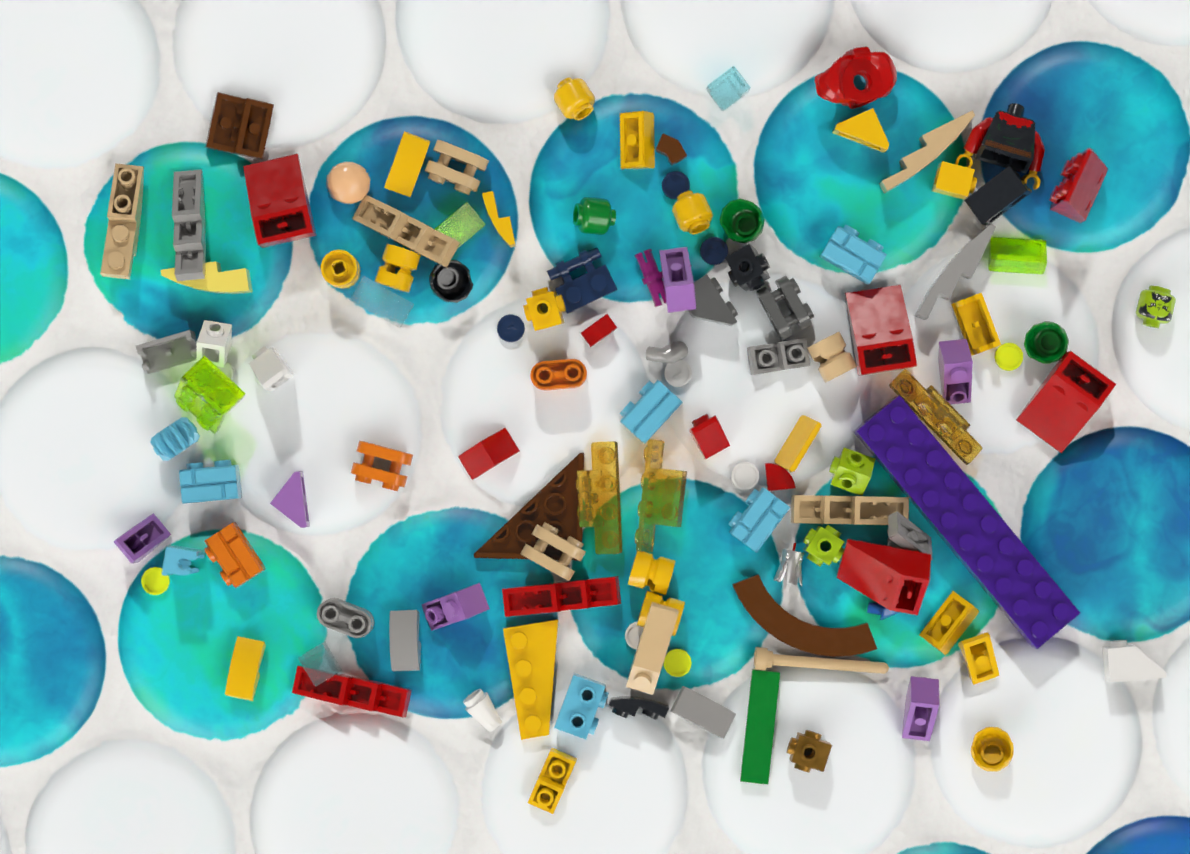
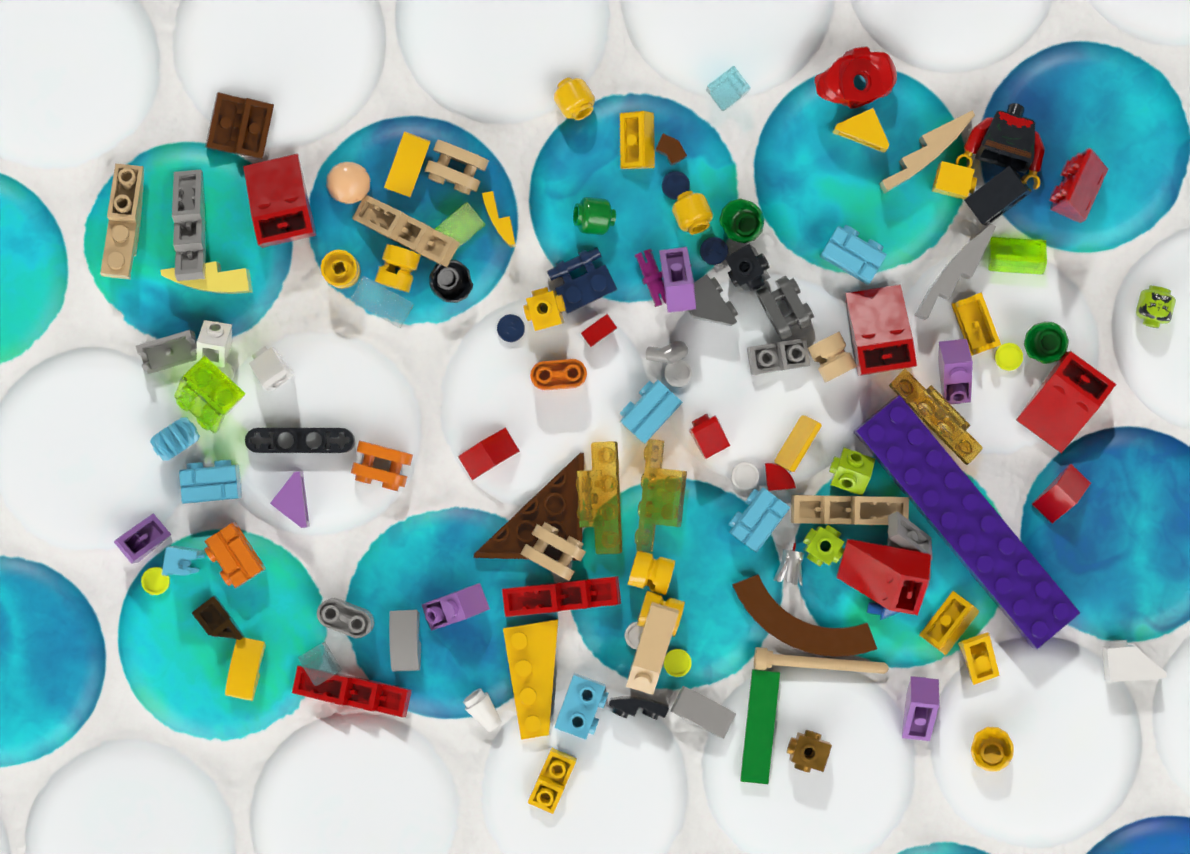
(217, 620): none -> dark brown slope
(300, 444): none -> black beam
(1061, 494): none -> red slope

